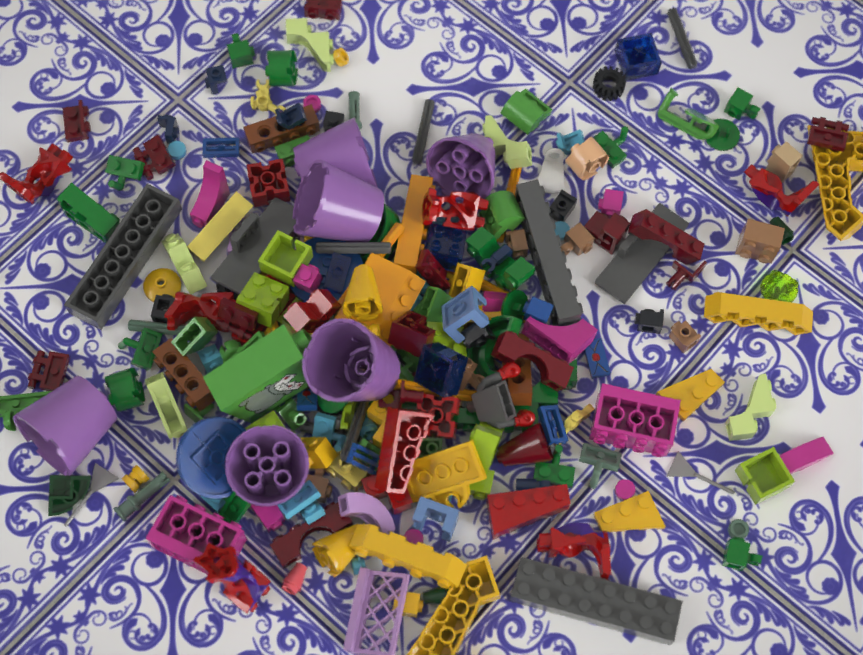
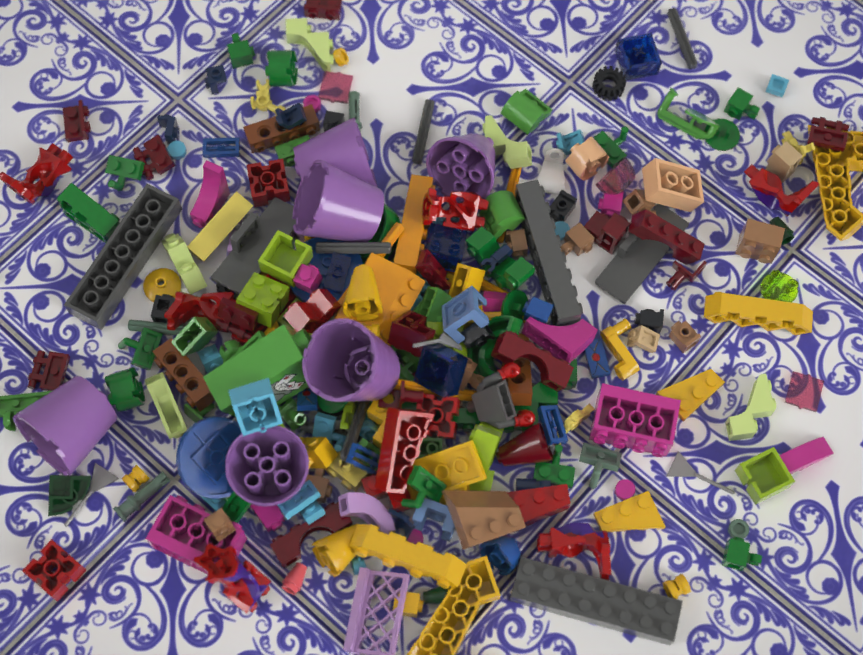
(42, 574): none -> red brick
(219, 524): none -> medium nougat brick
(255, 407): none -> medium azure brick
(335, 87): none -> clear pink piece
(402, 522): none -> dark blue bracket
(426, 485): none -> green plate
(443, 339): none -> light grey piece
(482, 515): none -> medium nougat wedge
(502, 554): none -> blue cylinder
(617, 179): none -> clear pink brick
(627, 364): none -> yellow beam
(636, 202): none -> medium nougat brick
(643, 338): none -> tan bracket
(672, 185): none -> light nougat brick
(676, 587): none -> yellow wheel
(777, 85): none -> medium azure plate
(800, 148): none -> light yellow piece
(804, 391): none -> clear pink piece

